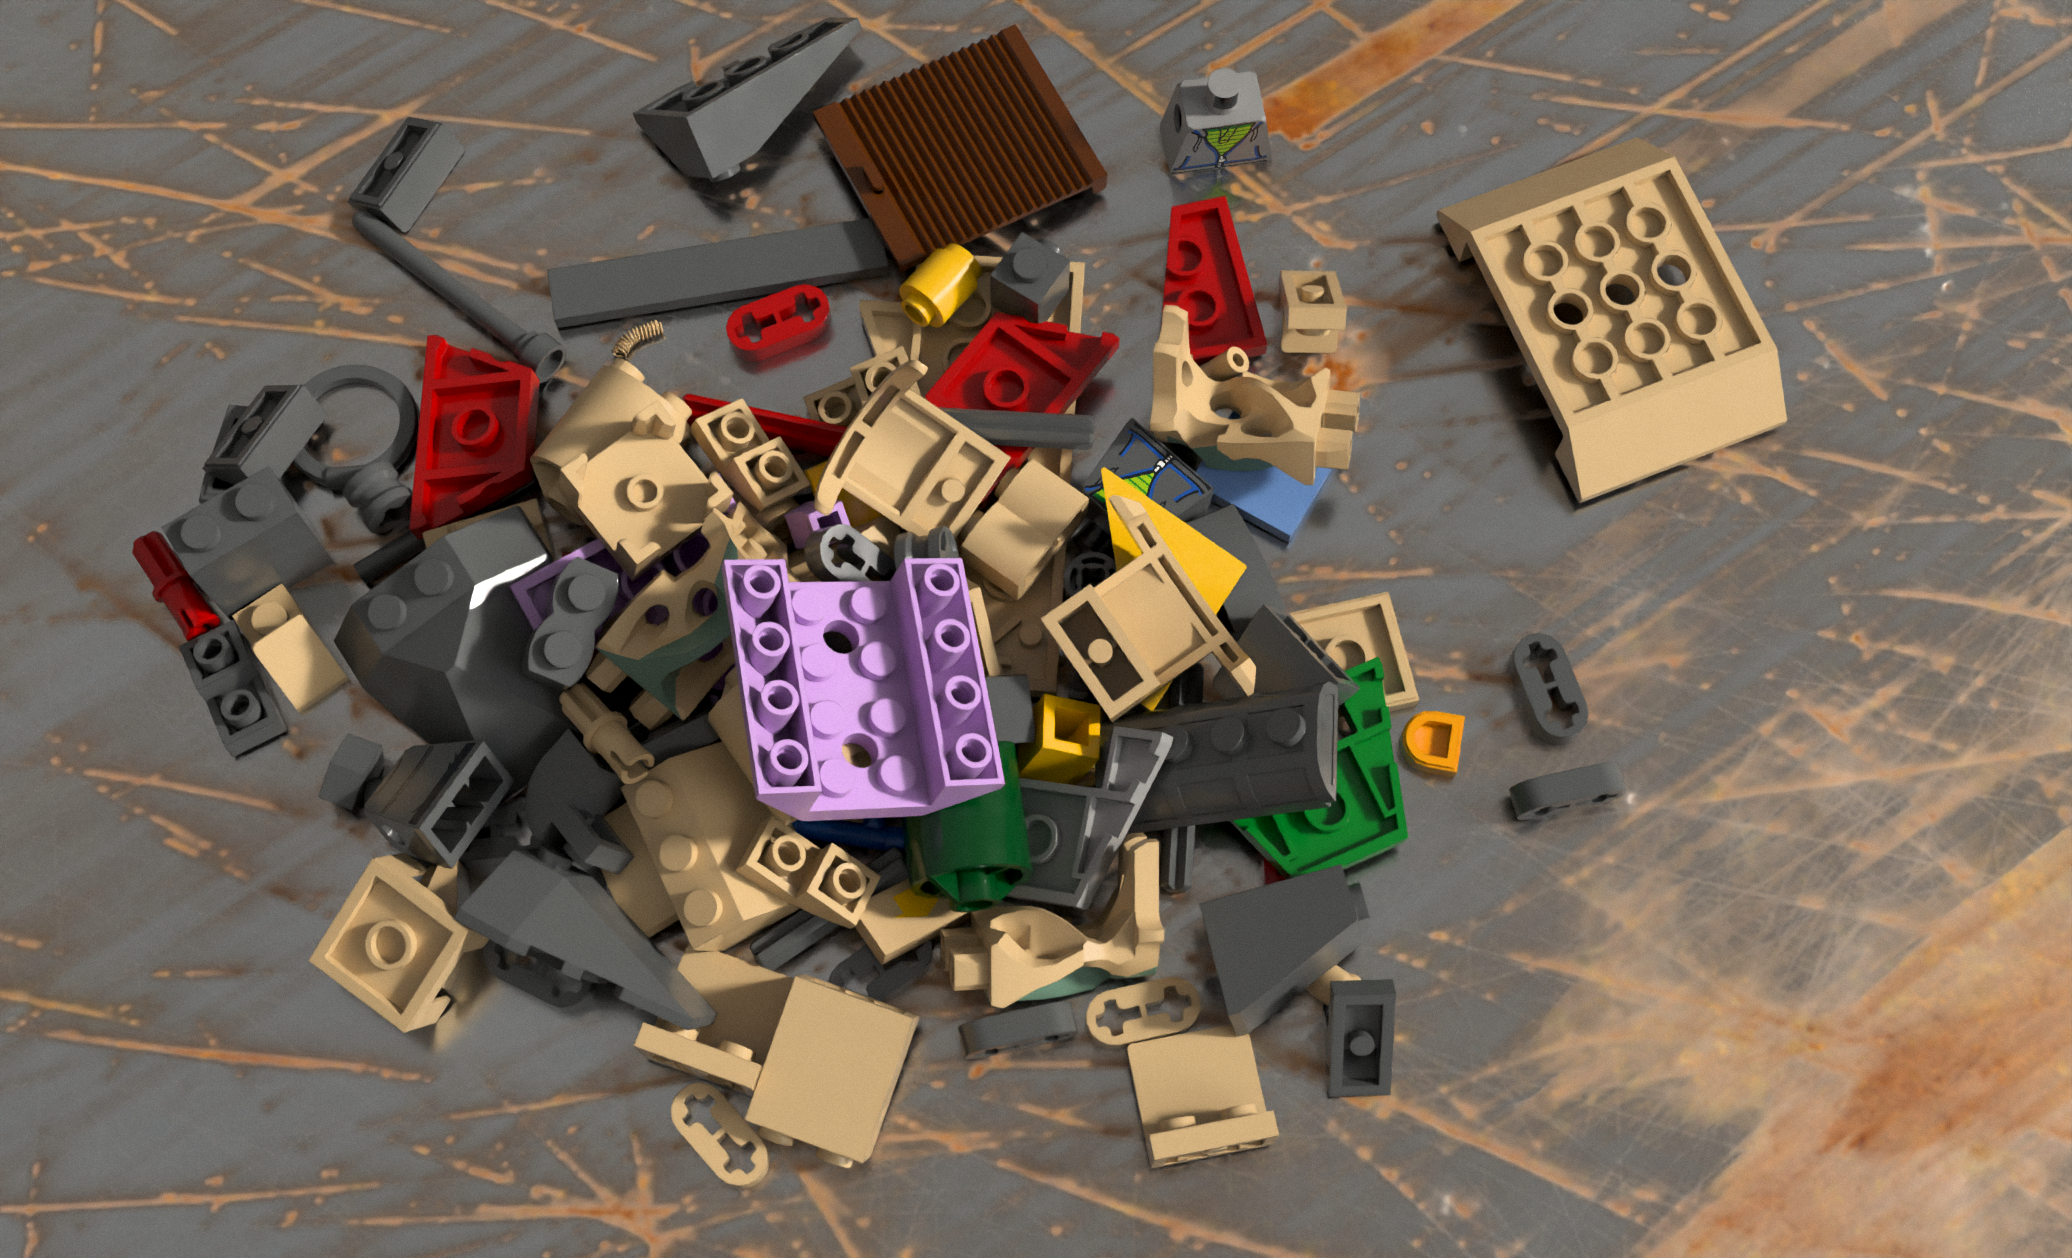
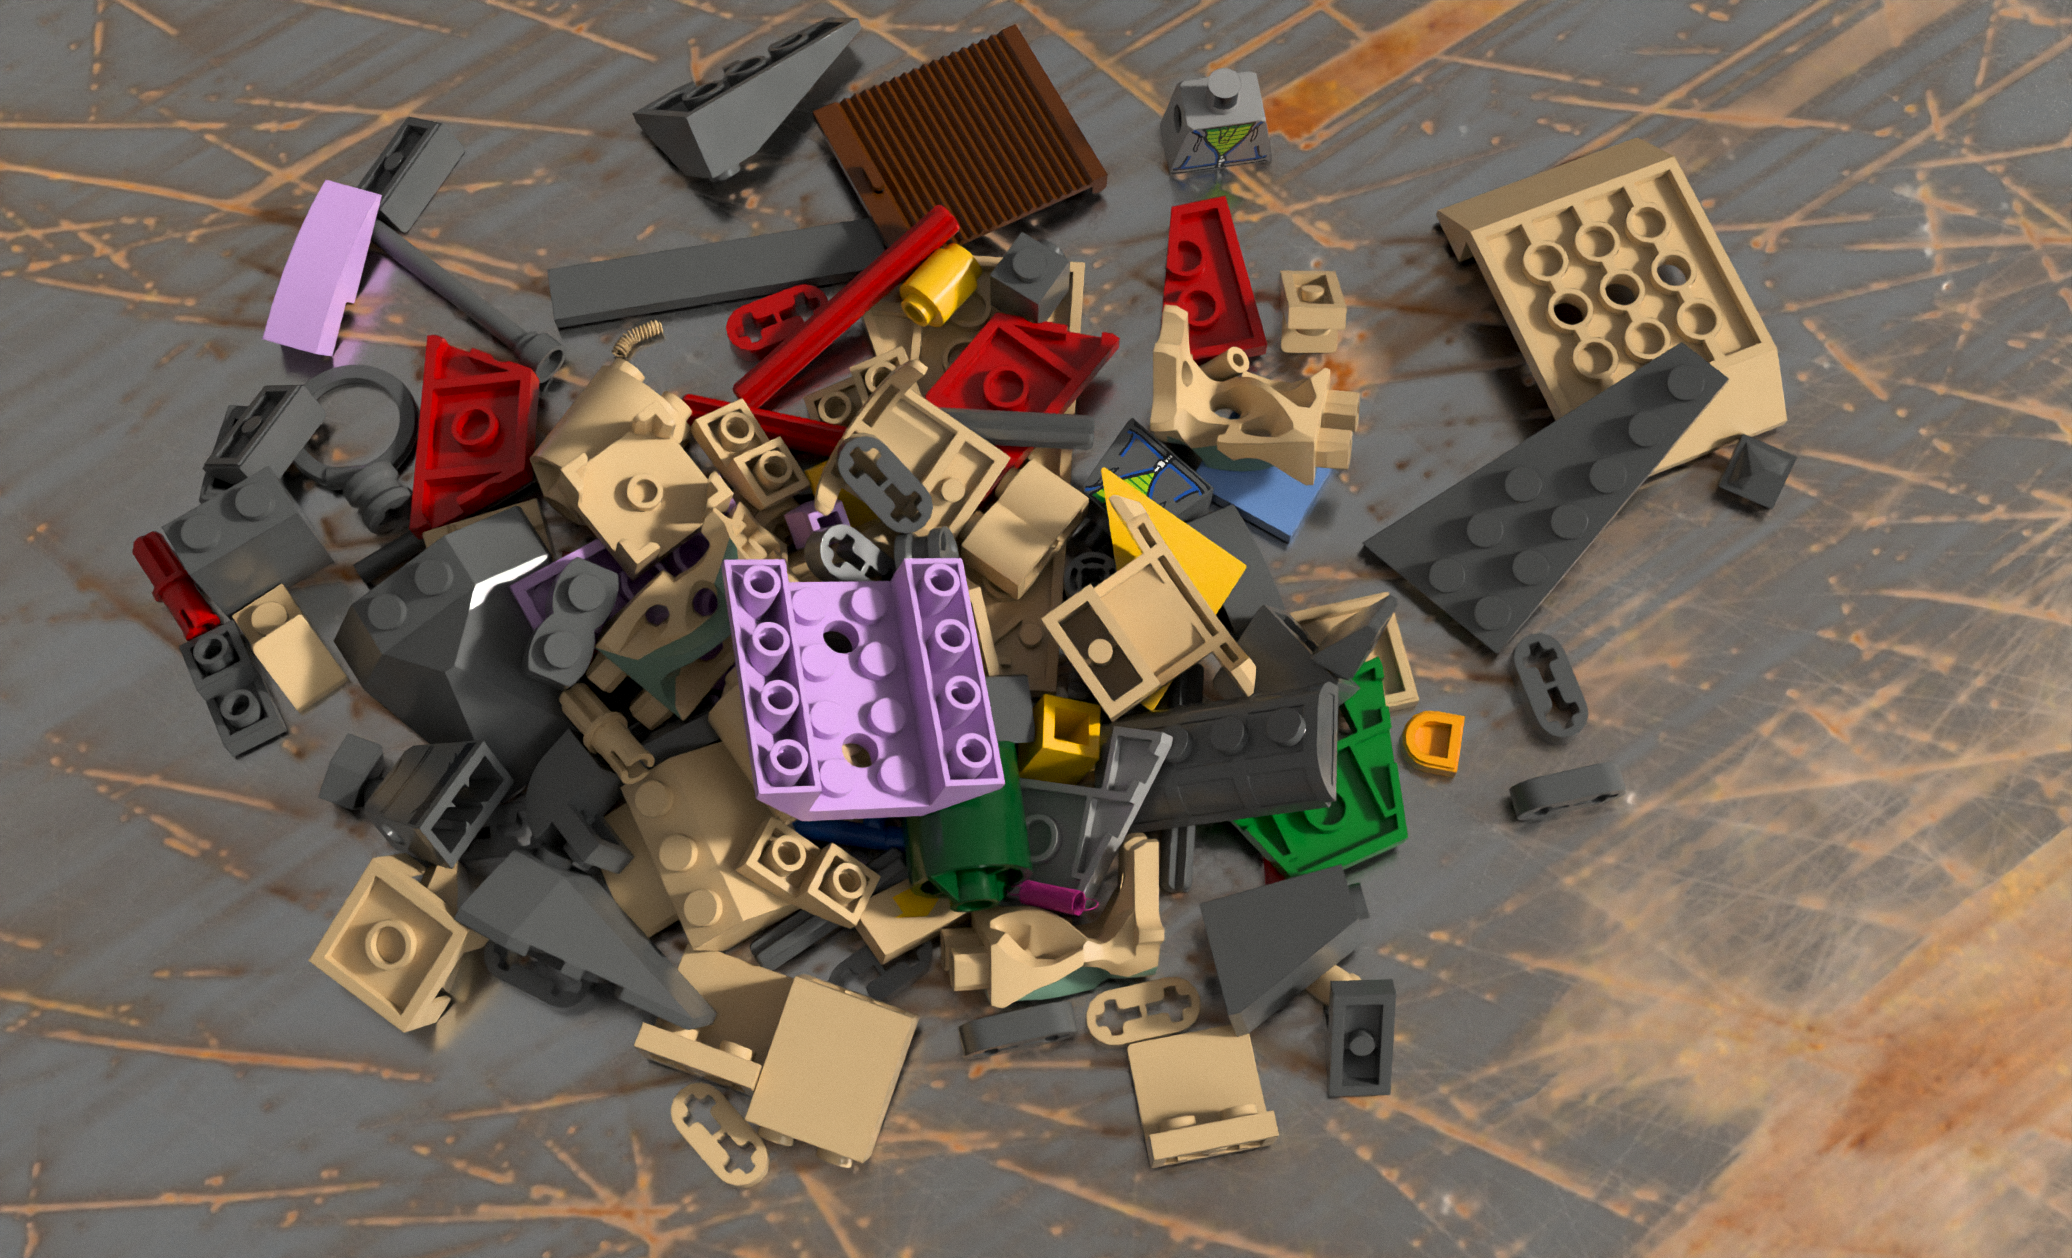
(323, 269): none -> lavender slope
(846, 307): none -> red axle
(873, 493): none -> dark grey beam
(1052, 897): none -> dark pink piece
(1354, 638): none -> dark grey slope
(1524, 519): none -> dark grey wing
(1757, 471): none -> dark grey tile

